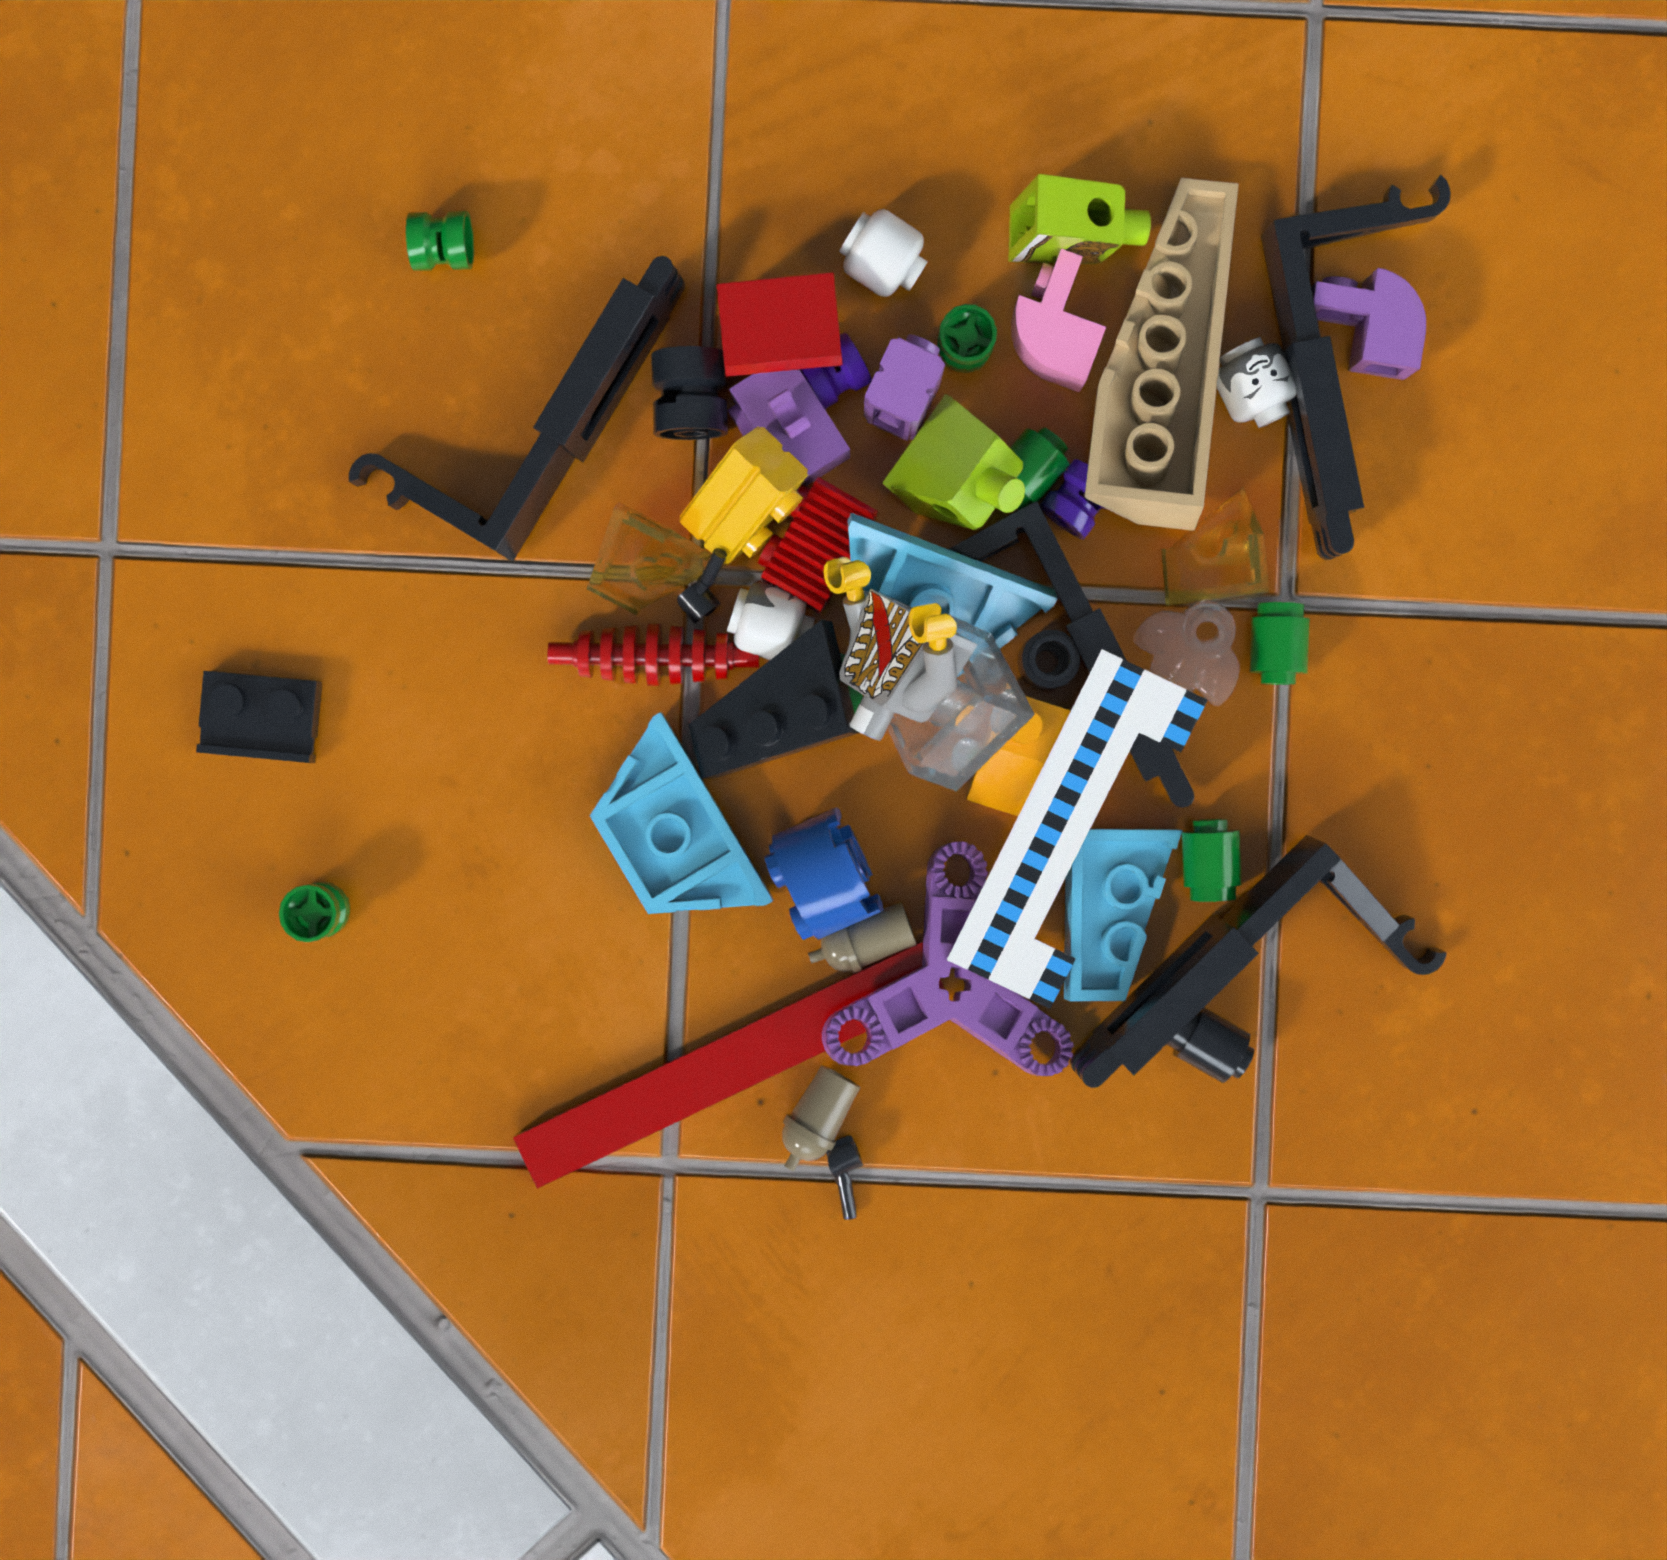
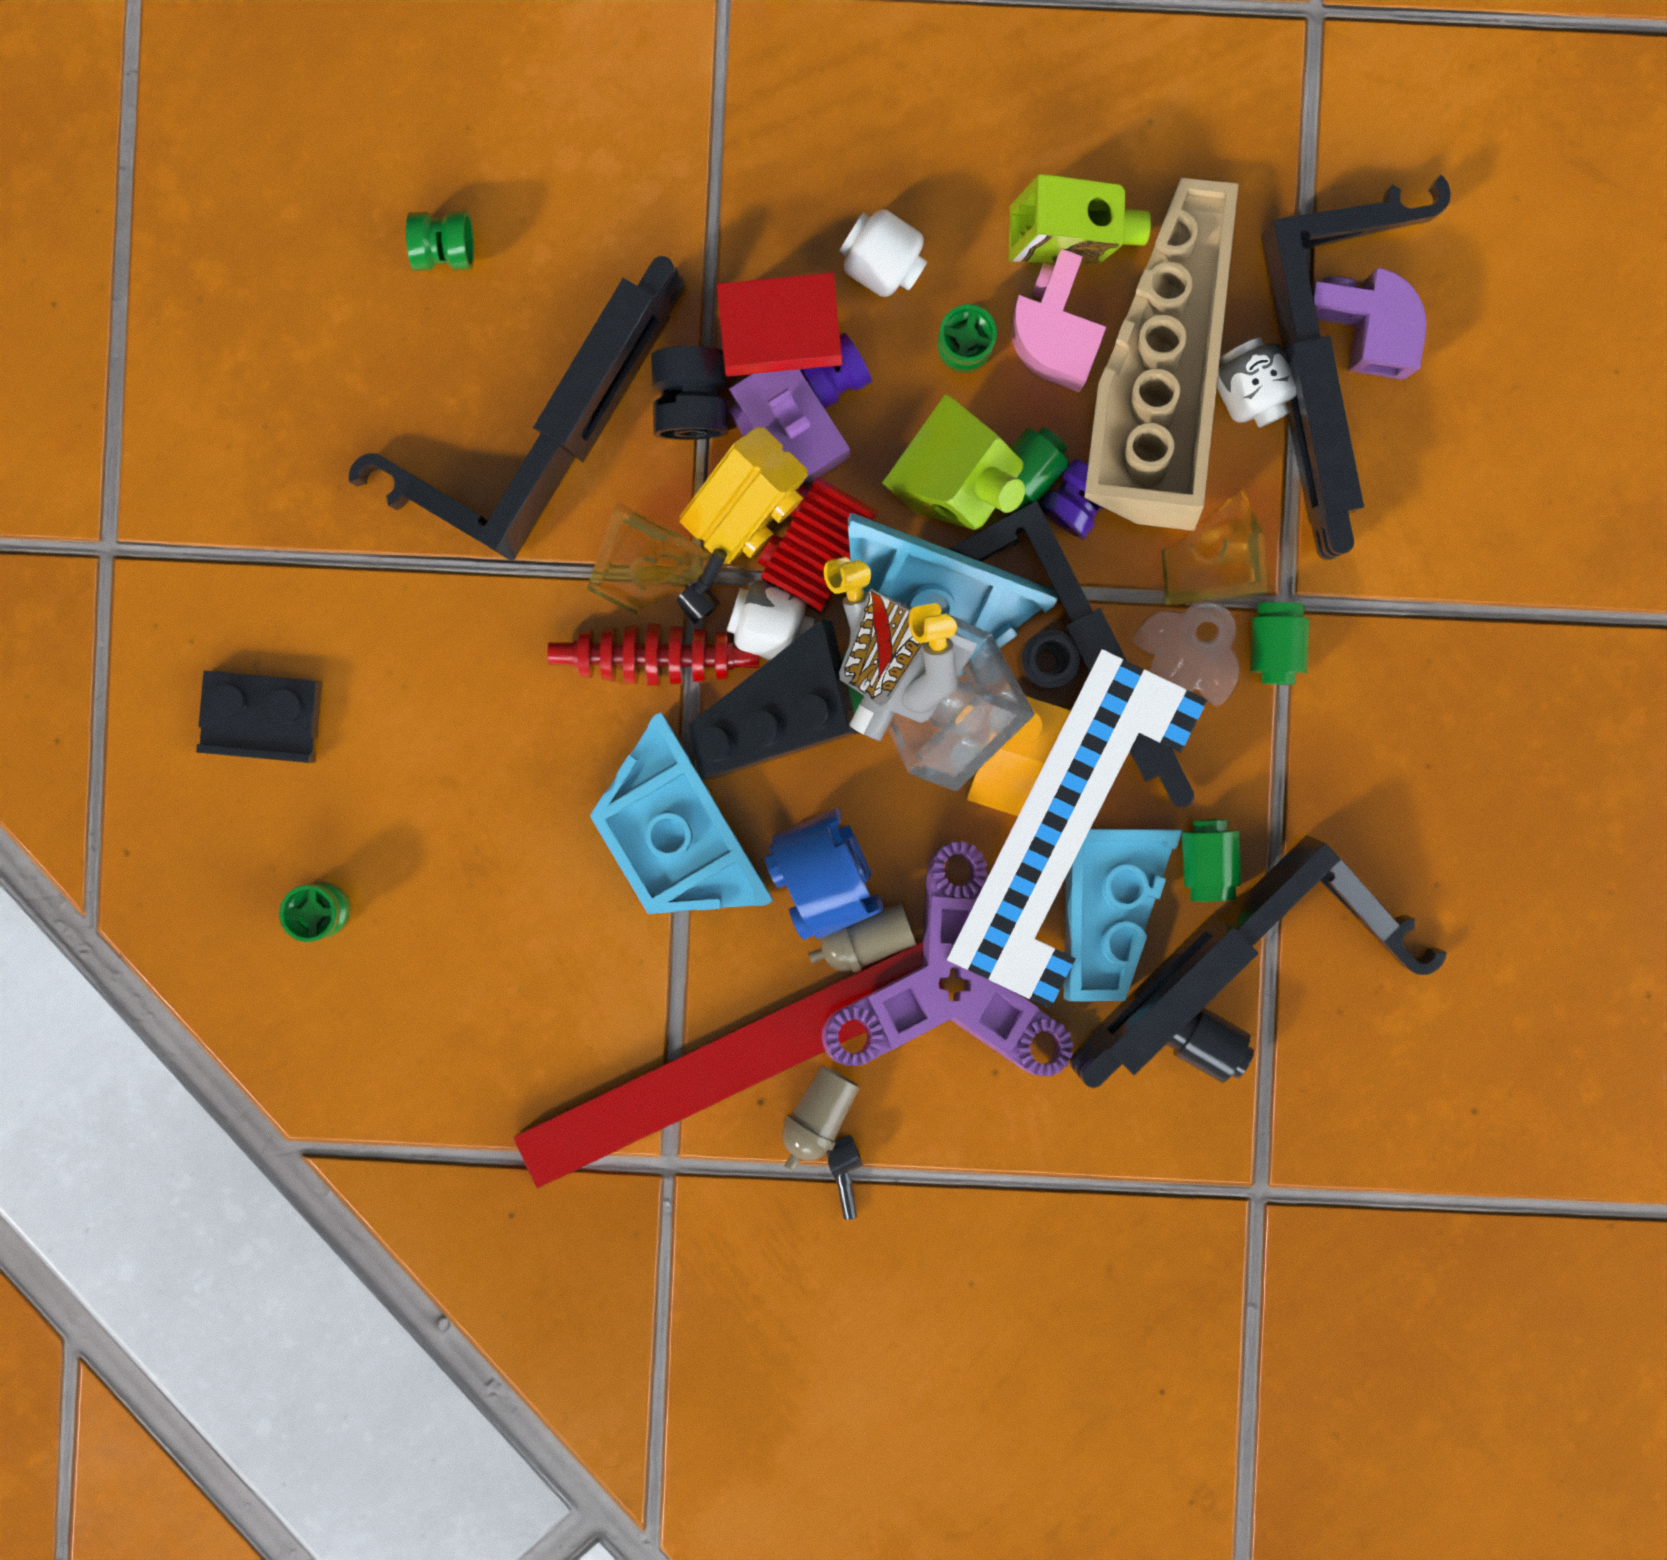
(904, 386): medium lavender brick -> none

